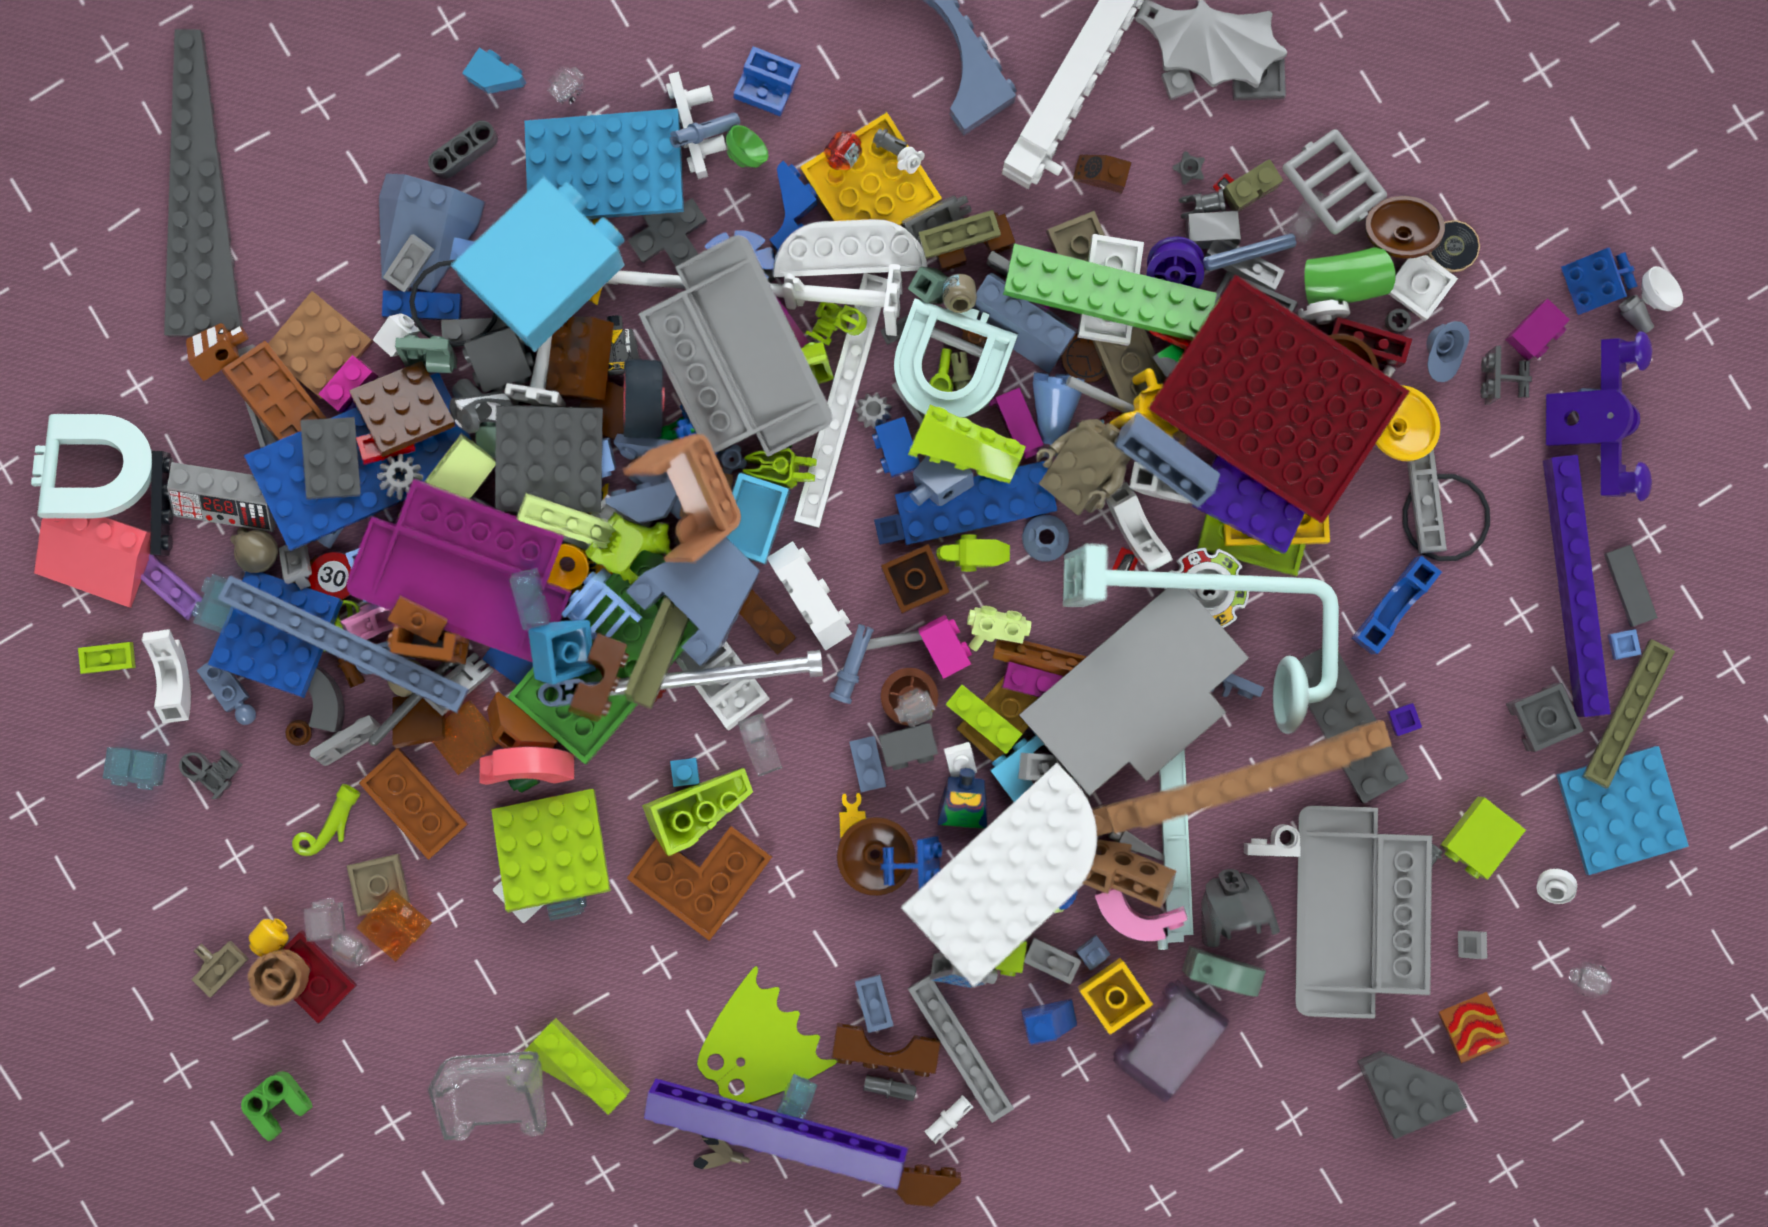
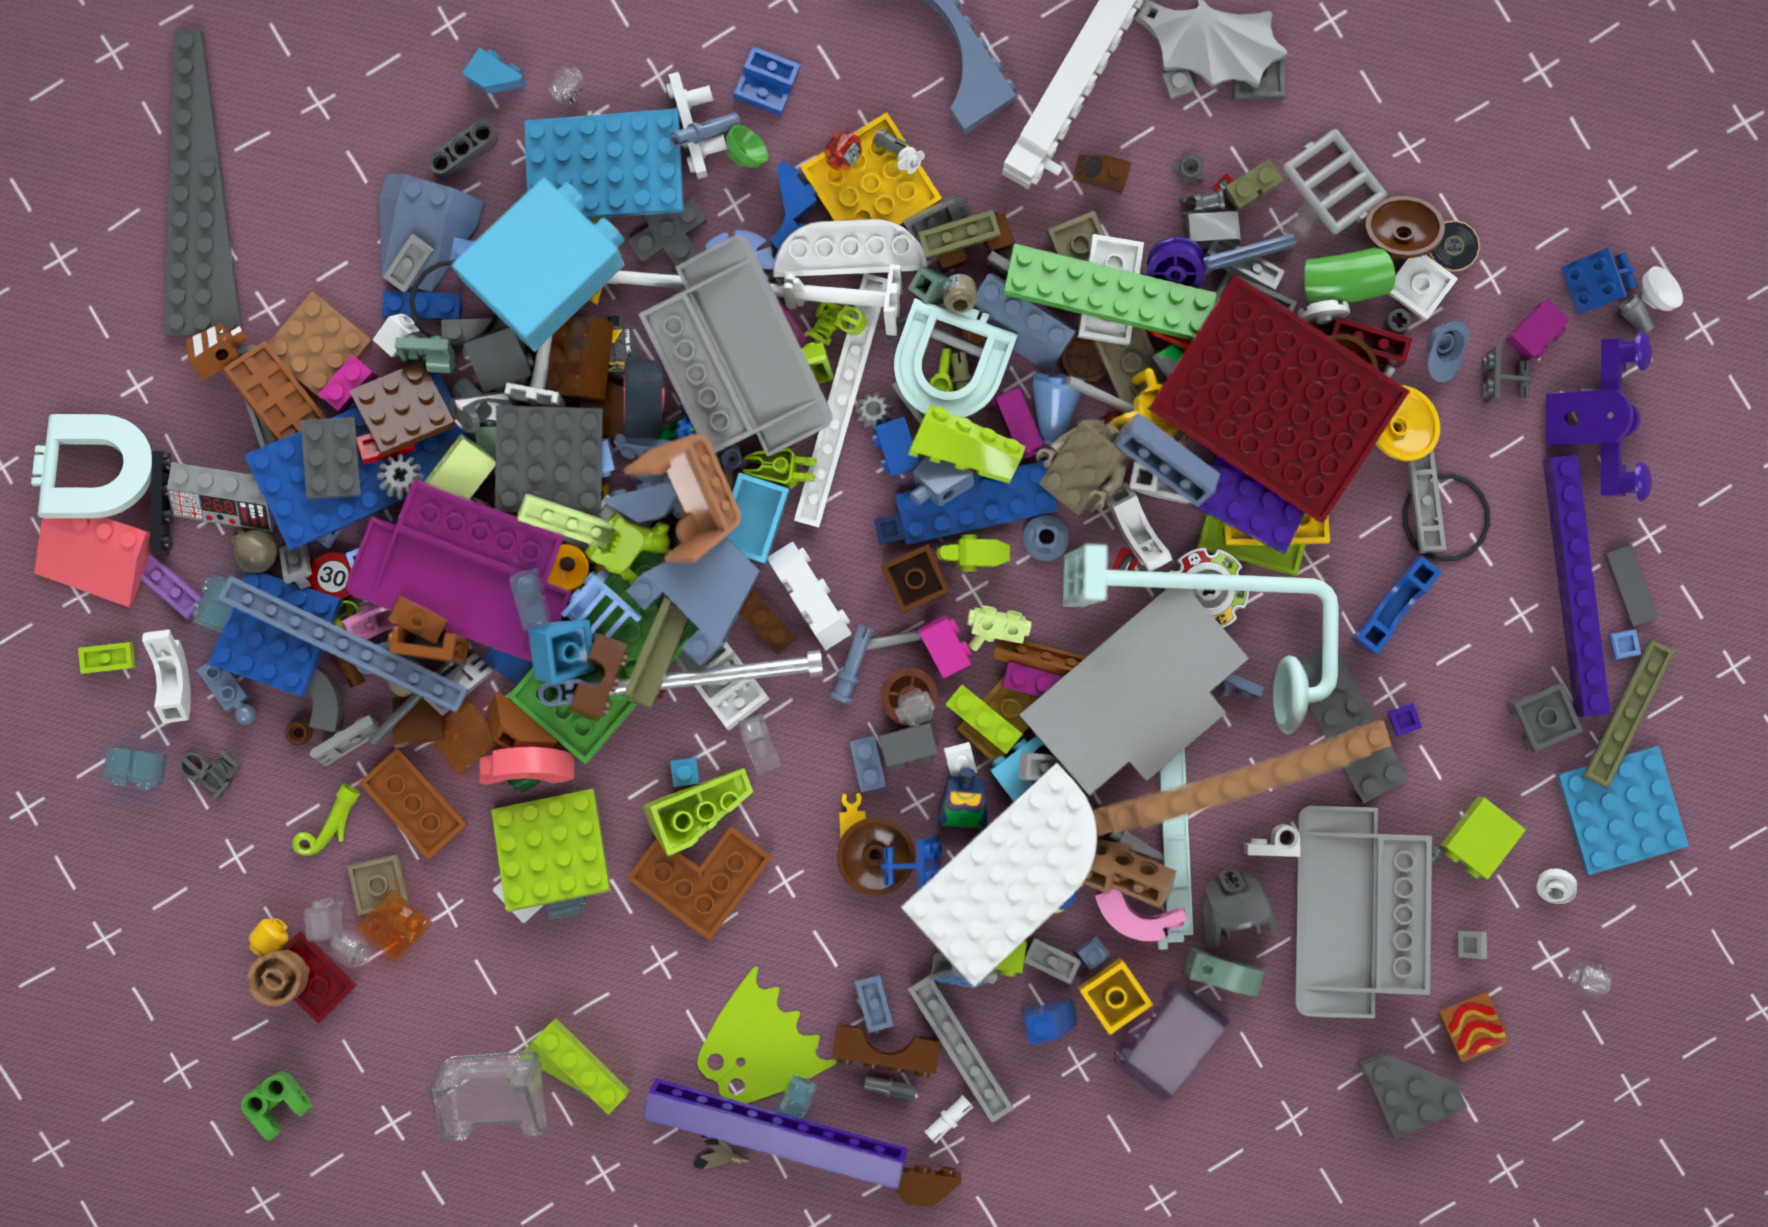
(218, 967): dark tan plate -> none

